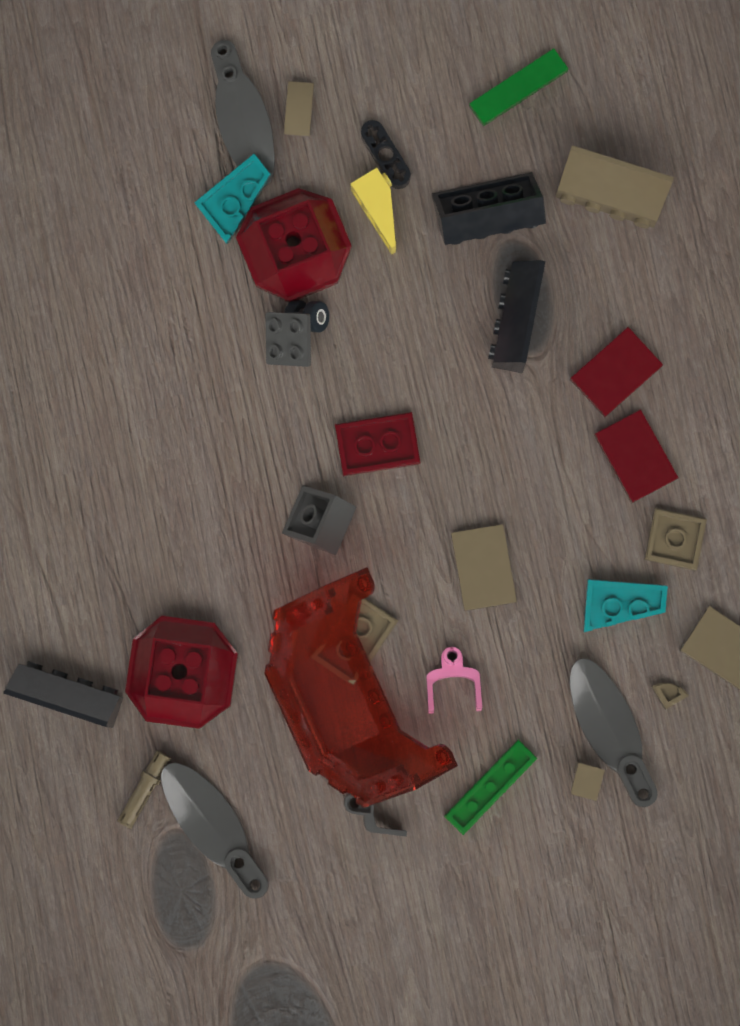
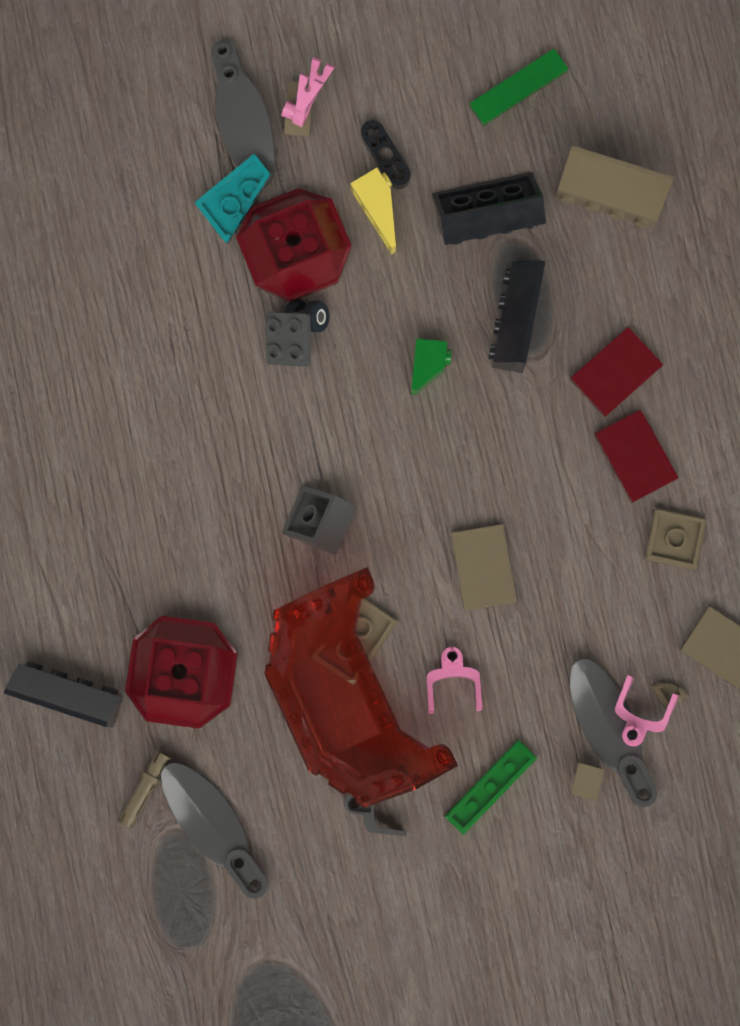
(306, 97): none -> bright pink piece
(377, 444): dark red tile -> none
(429, 363): none -> green slope
(619, 602): teal wing -> none
(636, 723): none -> bright pink piece

